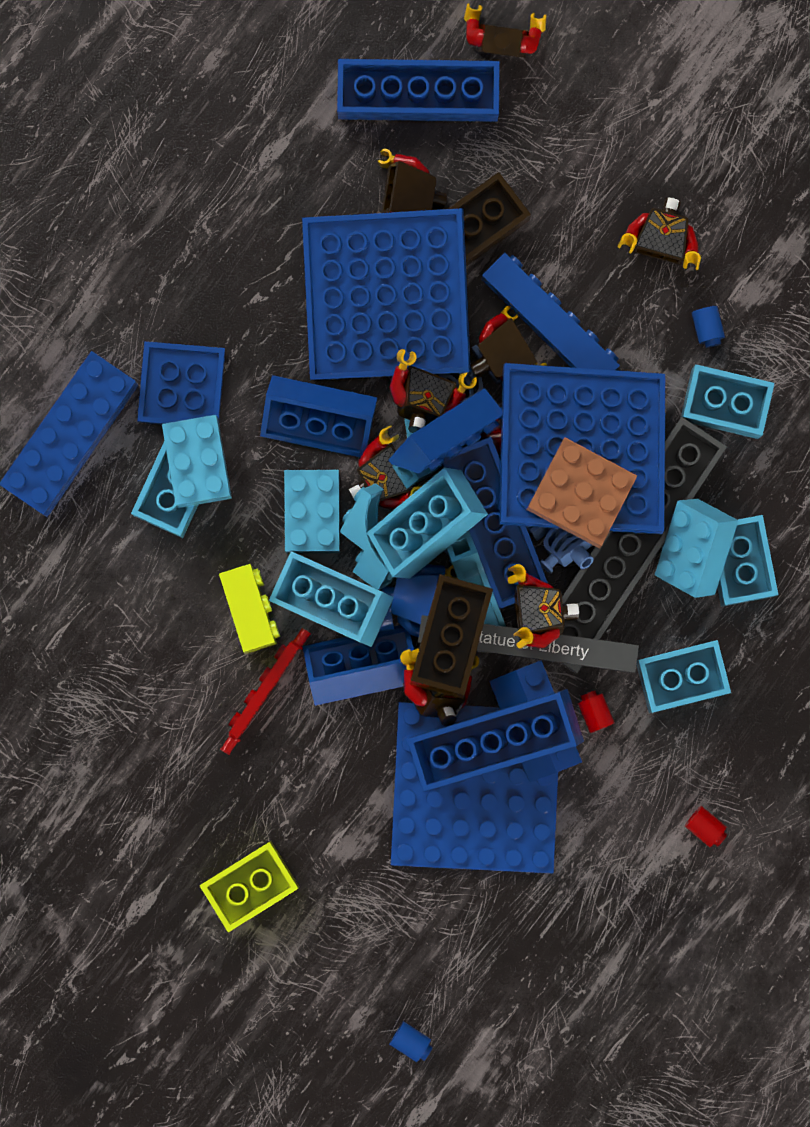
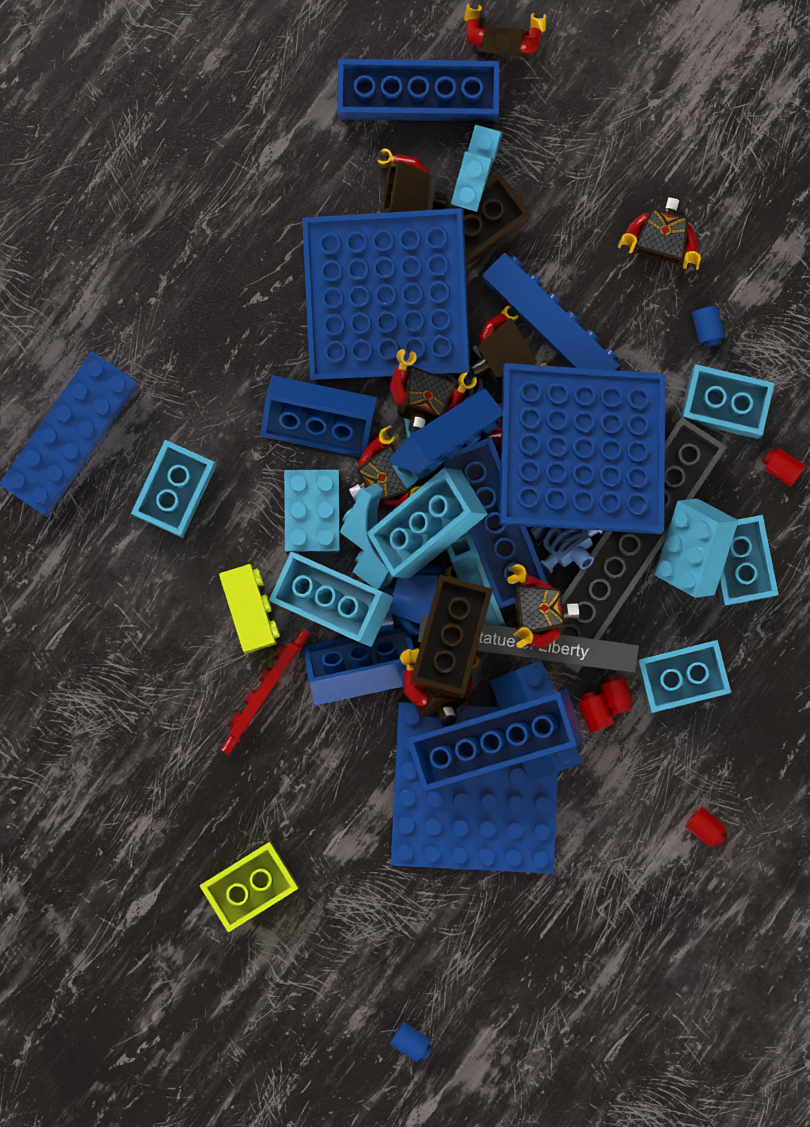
(180, 382): blue plate -> none
(196, 461): medium azure brick -> none
(476, 167): none -> medium azure arch
(582, 492): nougat plate -> none
(616, 693): none -> red brick
(783, 466): none -> red brick

